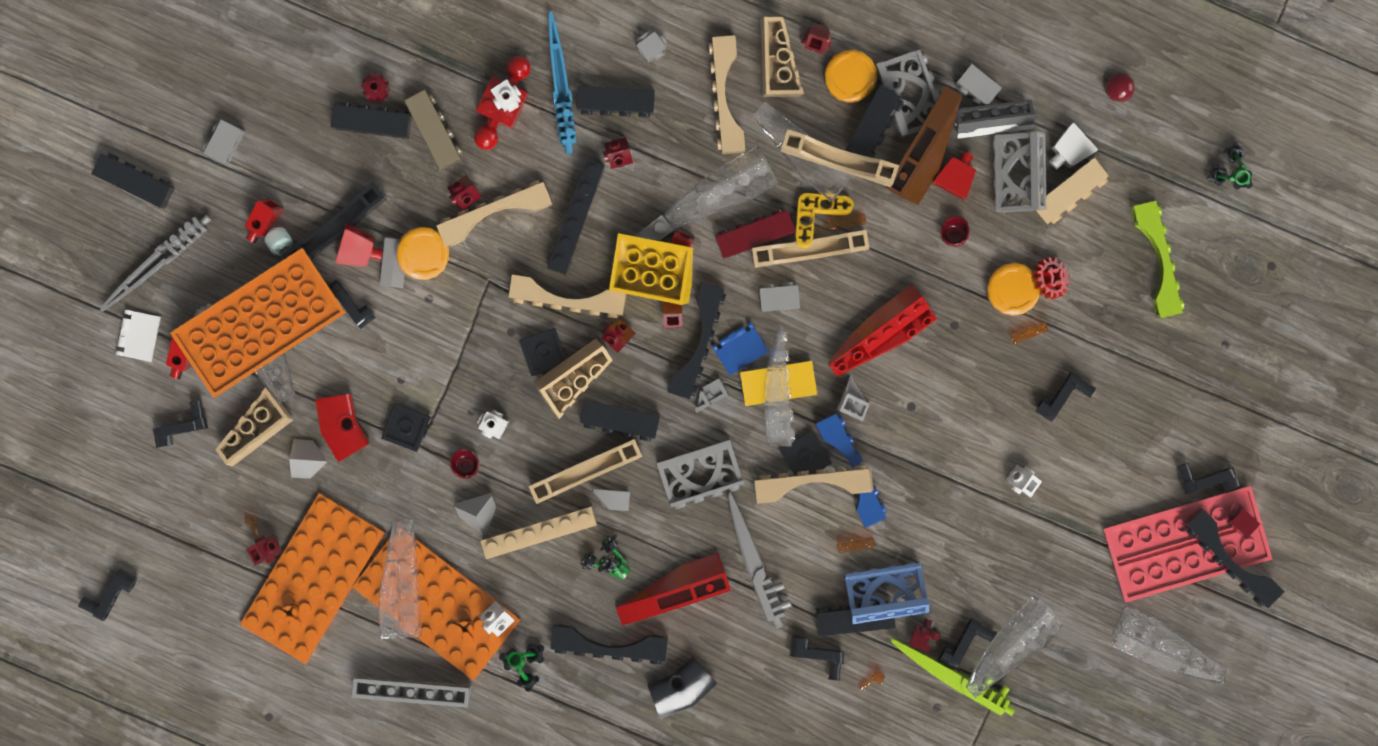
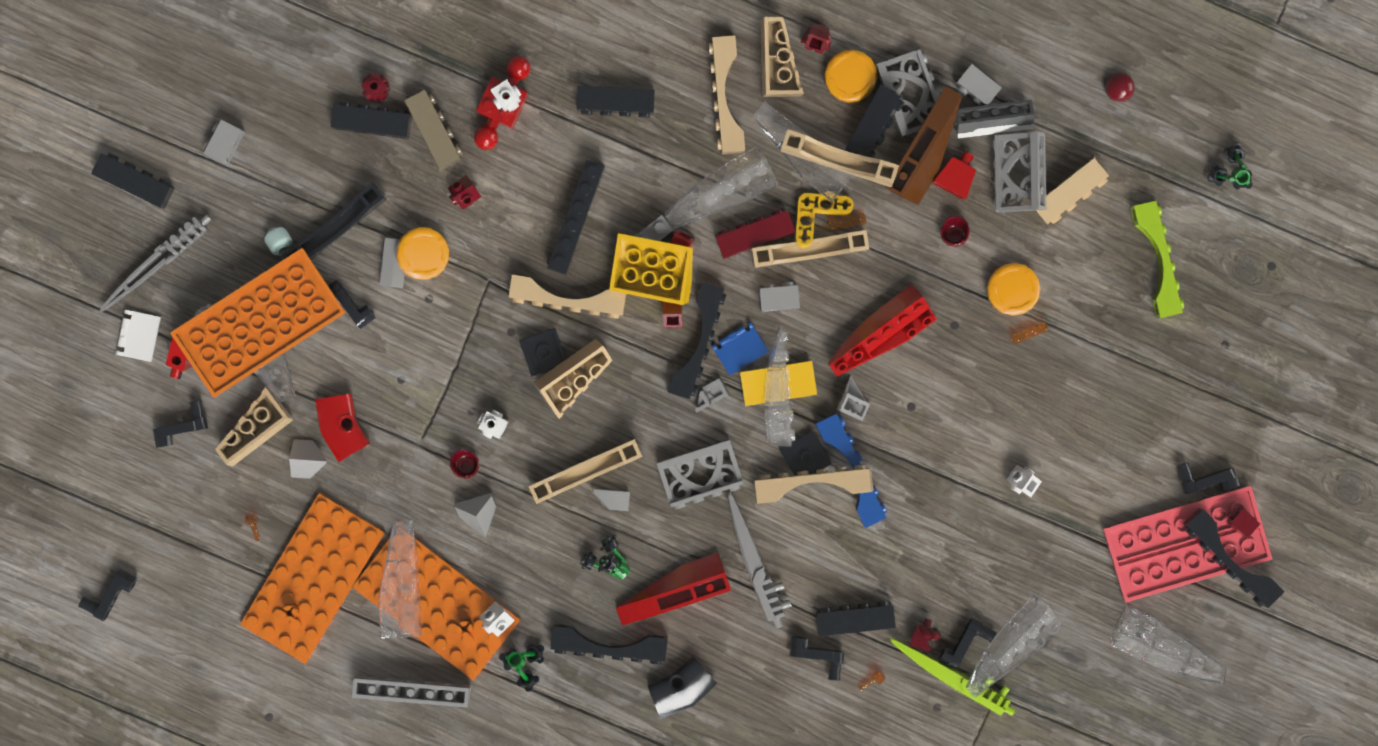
(264, 213): red torso -> none
(264, 550): dark red brick -> none
(357, 248): torso -> none
(406, 427): black plate -> none
(457, 229): tan arch -> none
(539, 532): tan arch -> none
(562, 96): dark azure piece -> none
(617, 153): dark red brick -> none
(617, 334): dark red brick -> none
(619, 419): black brick -> none
(651, 46): light grey brick -> none
(857, 544): clear orange axle -> none
(868, 612): medium blue fence -> none
(1050, 409): black beam -> none
(1051, 278): red gear -> none
(1071, 148): white torso -> none

